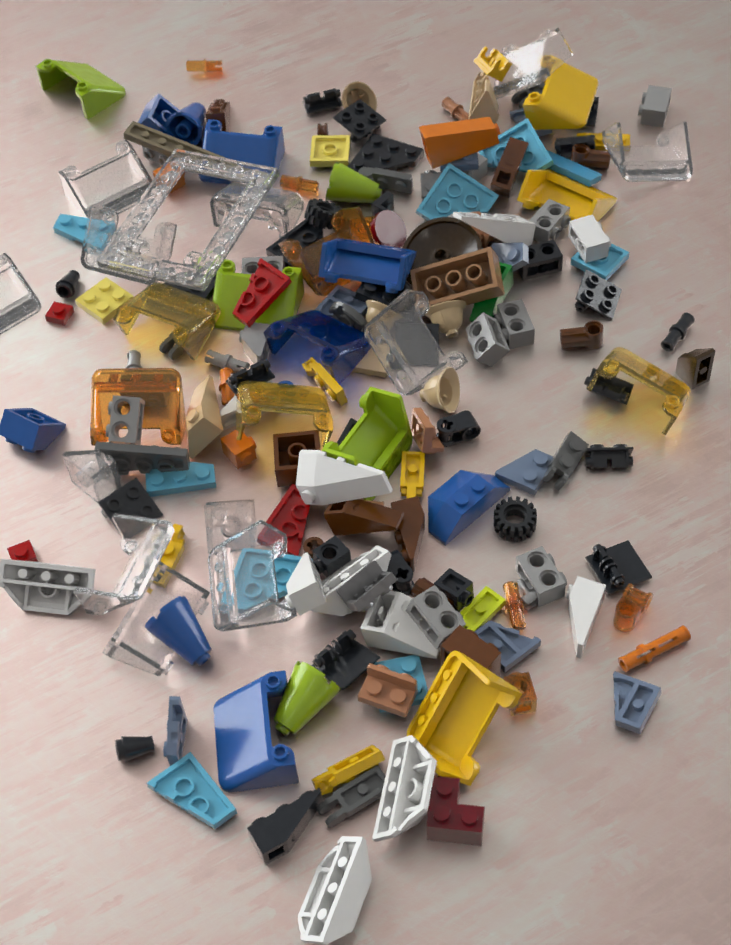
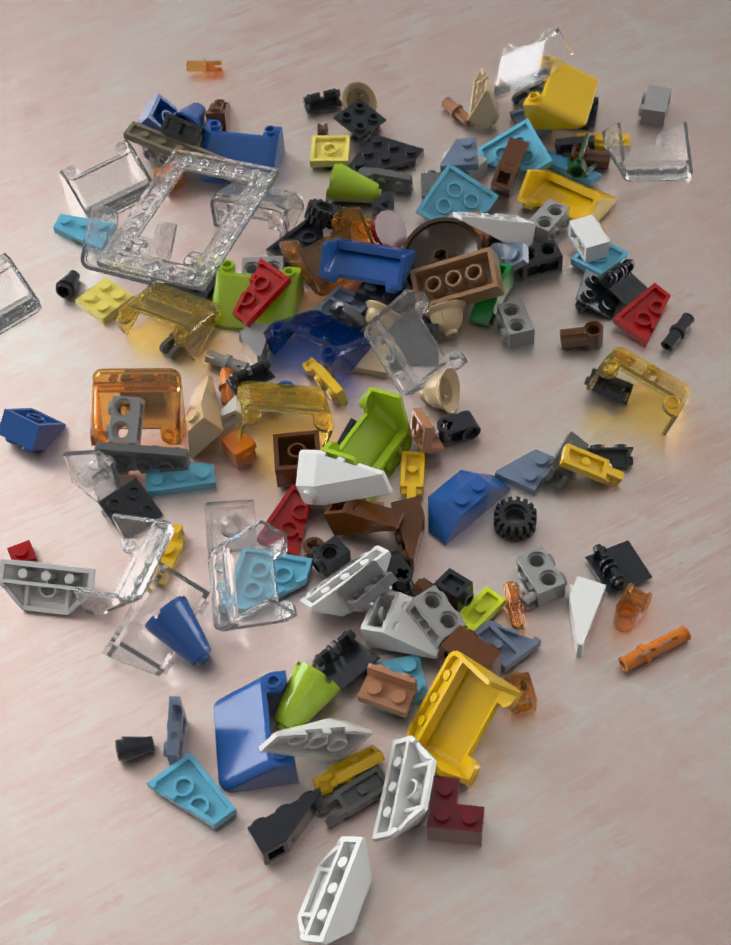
(59, 313): red plate -> none
(94, 88): lime windscreen -> none
(133, 359): light grey pin -> none
(182, 129): none -> black brick
(299, 183): clear orange axle -> none
(305, 587): white slope -> none
(318, 740): none -> white wedge
(457, 139): orange slope -> none
(487, 340): light grey brick -> none
(494, 65): yellow hinge -> none
(578, 167): none -> dark green plant
(589, 465): none -> yellow hinge
(622, 282): none -> black hinge
(633, 701): sand blue wing -> none
(643, 314): none -> red wing
(695, 366): dark brown slope -> none

